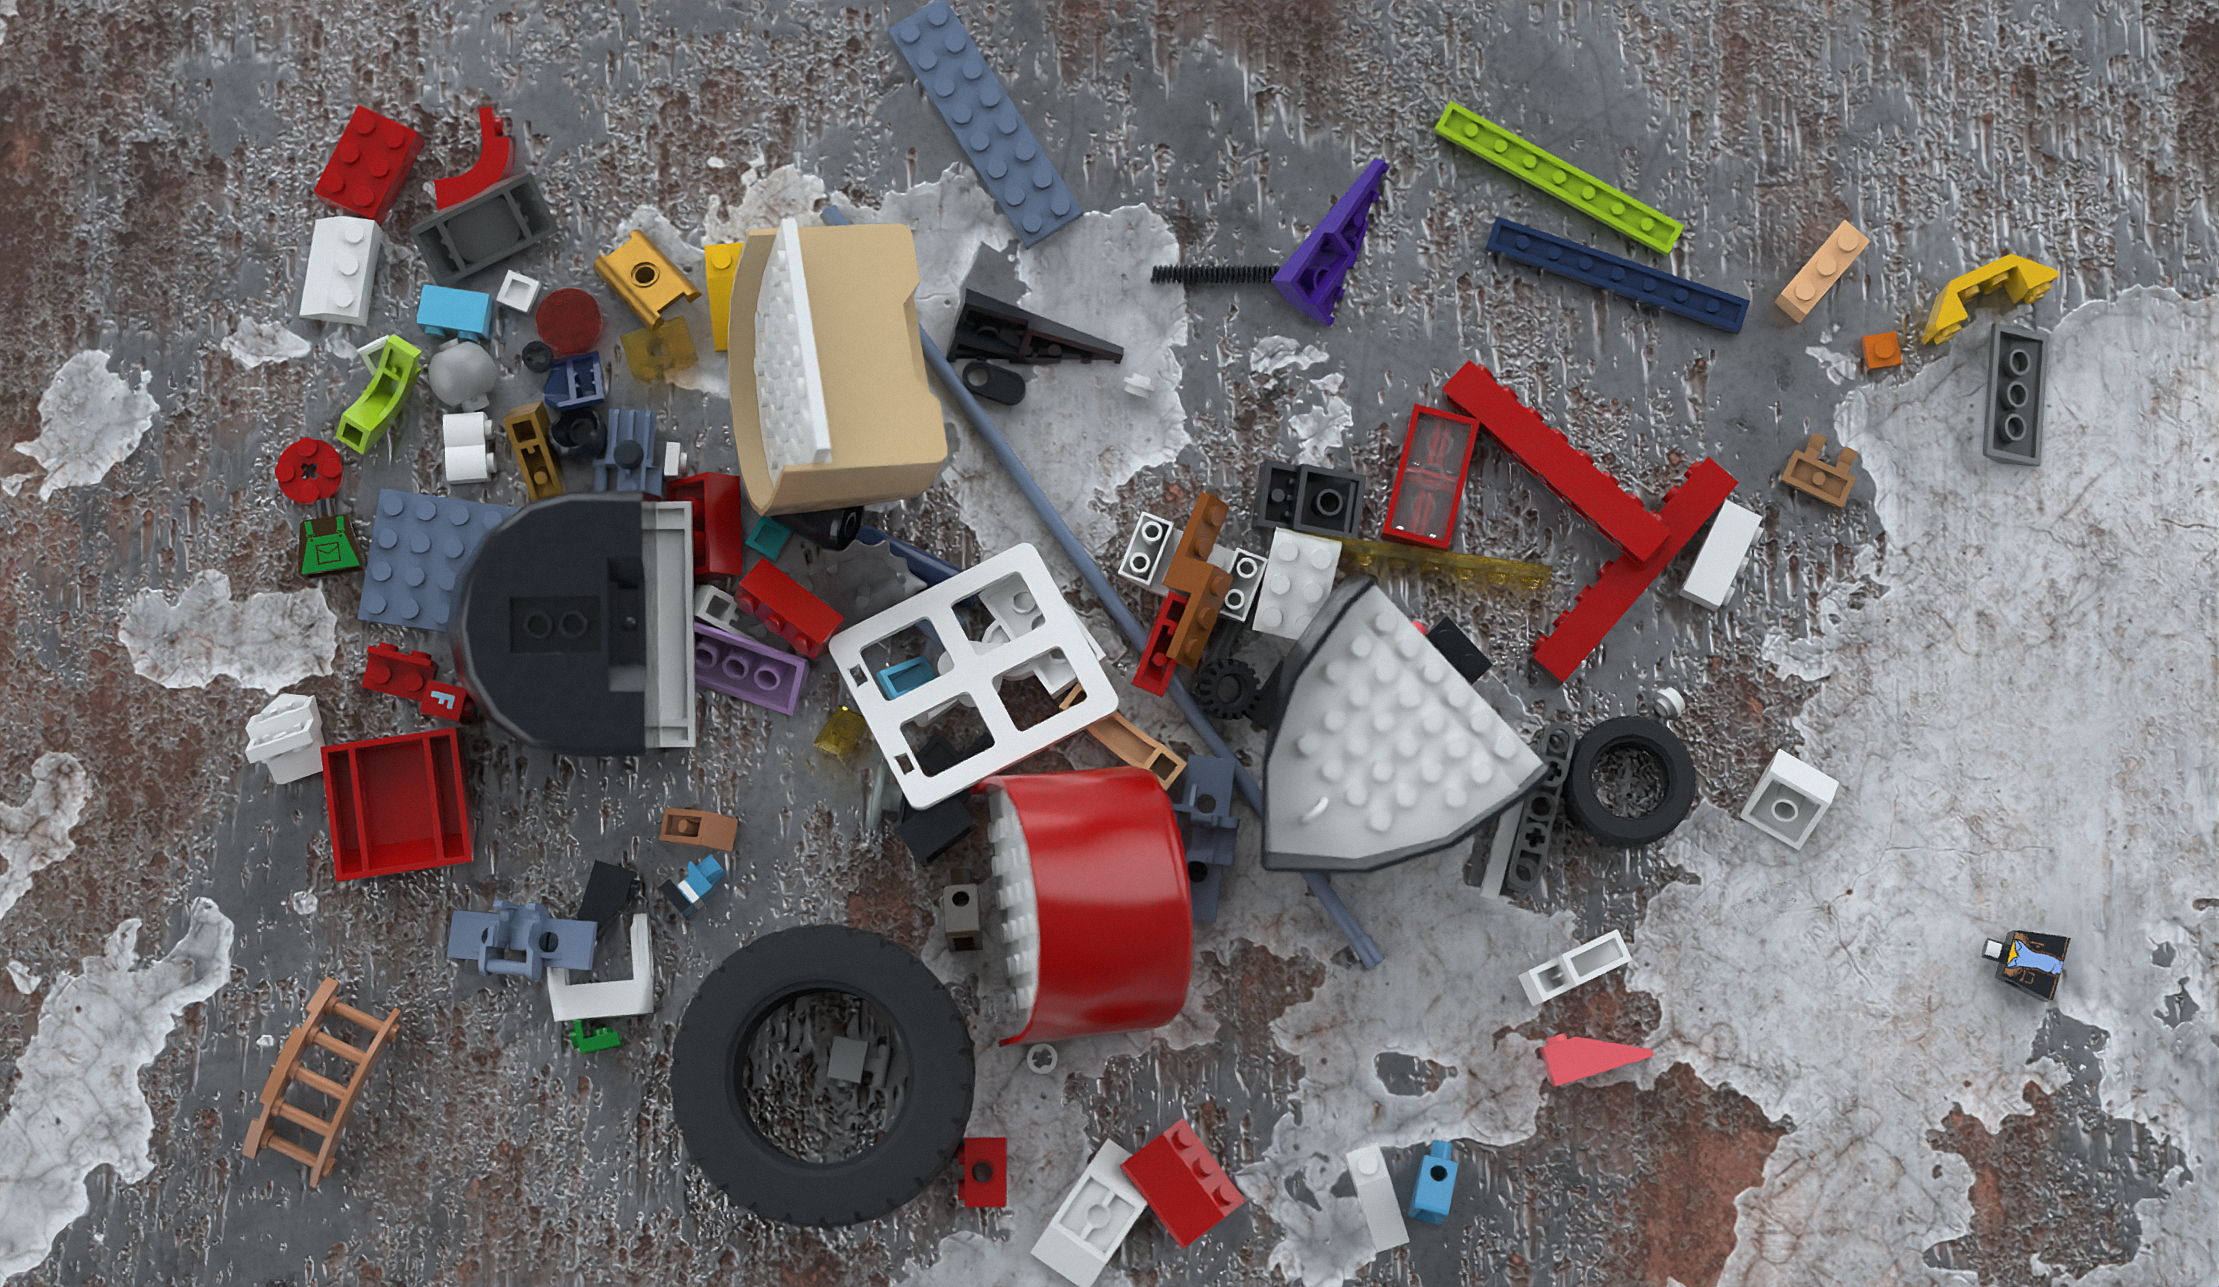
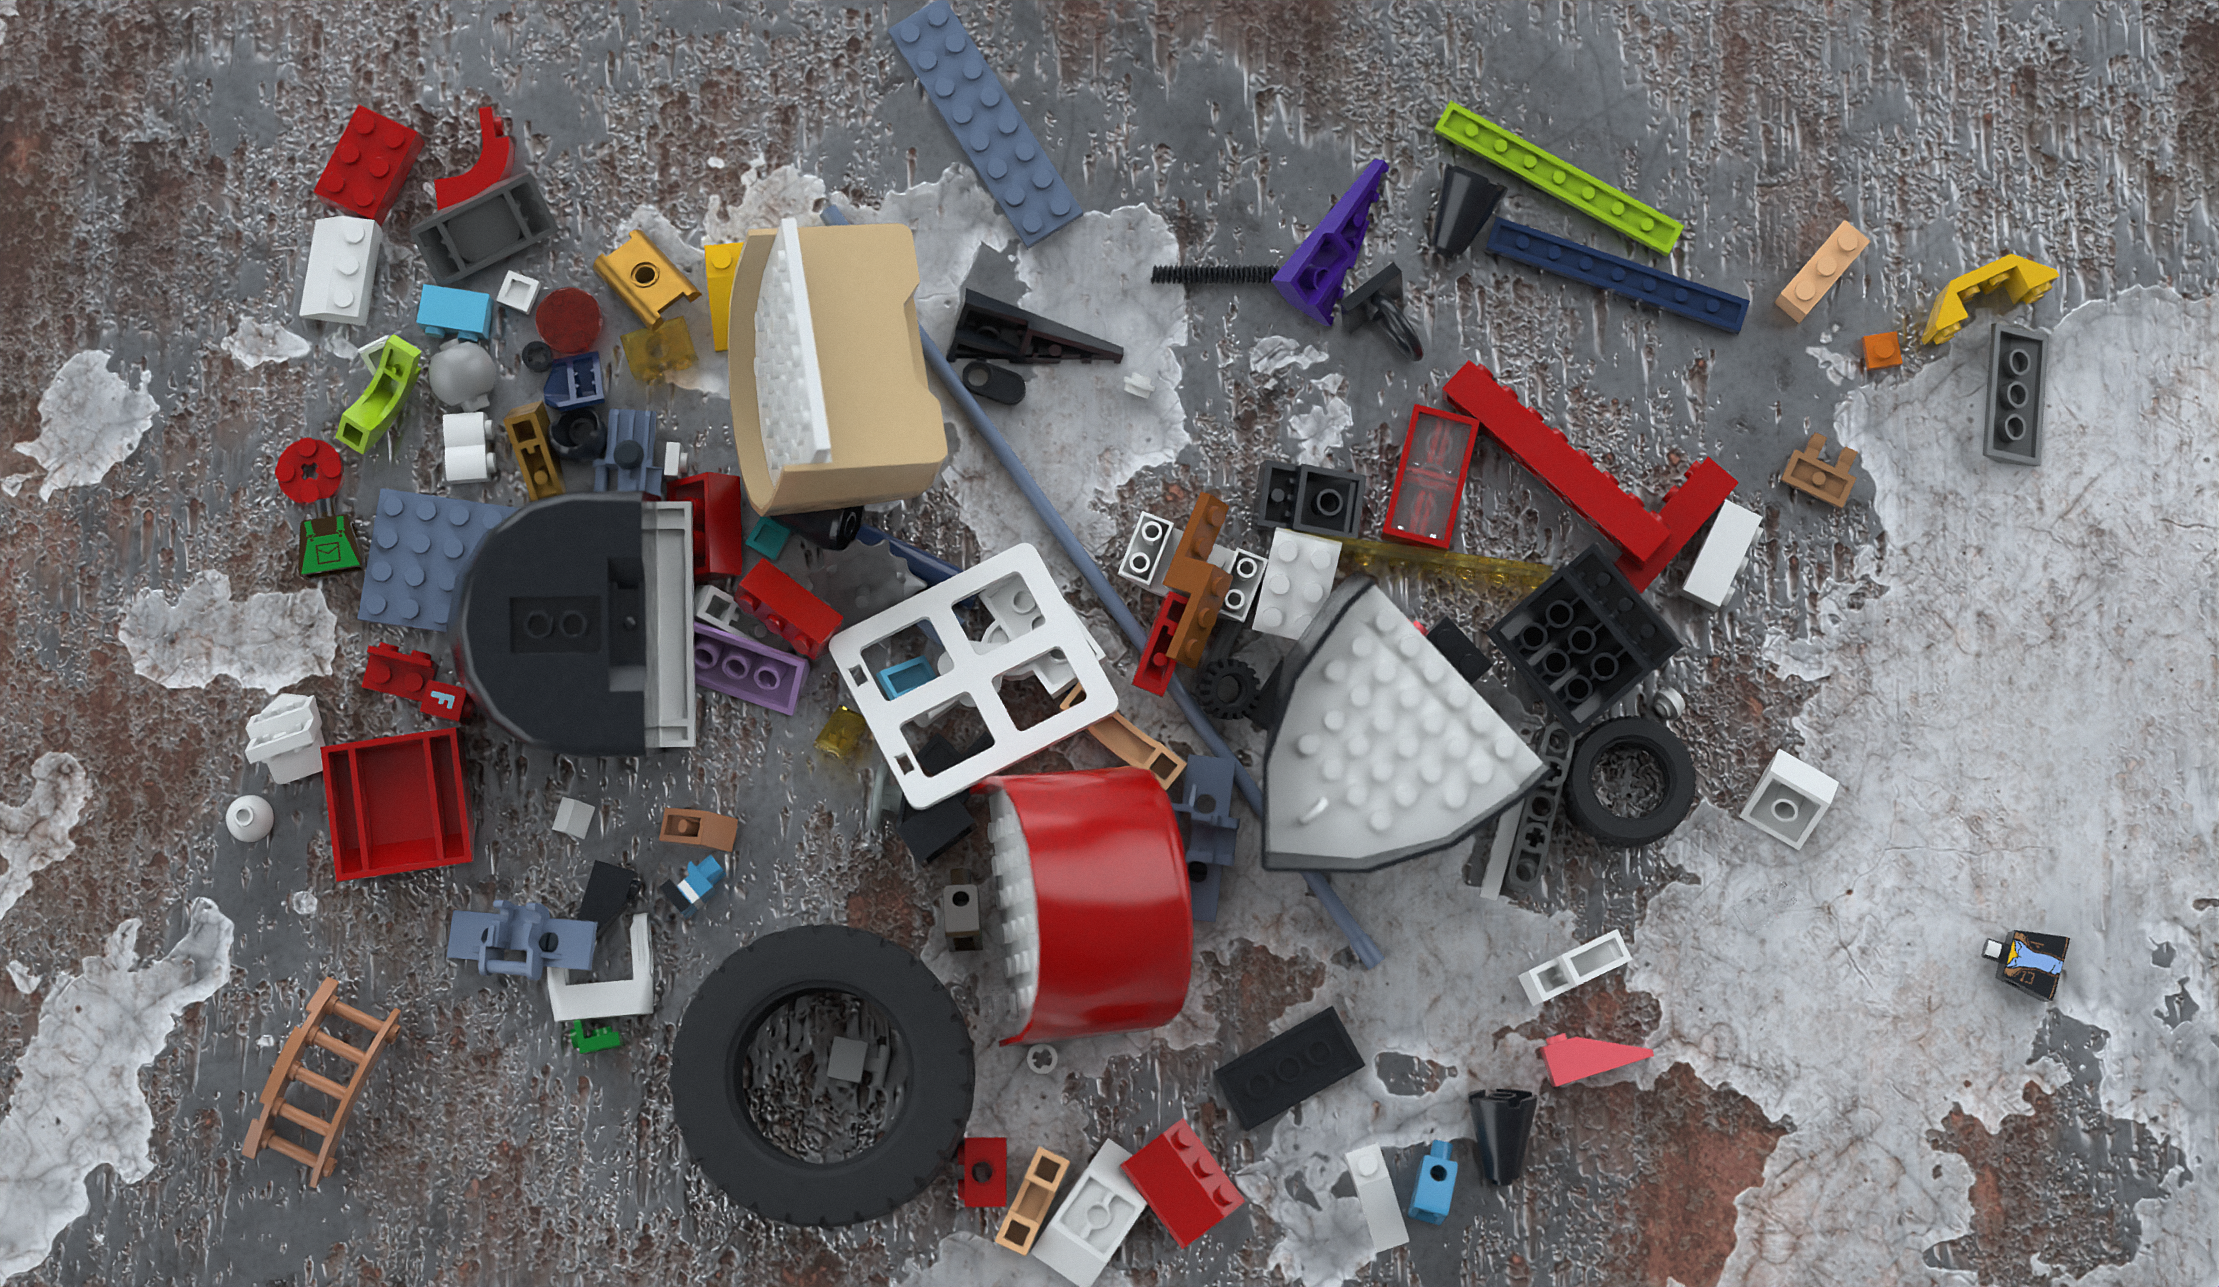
(249, 818): none -> white brick
(573, 817): none -> white slope
(1032, 1201): none -> light nougat arch
(1289, 1068): none -> black piece
(1376, 303): none -> black tile
(1463, 209): none -> black cone
(1502, 1131): none -> black cone
(1585, 638): none -> black slope

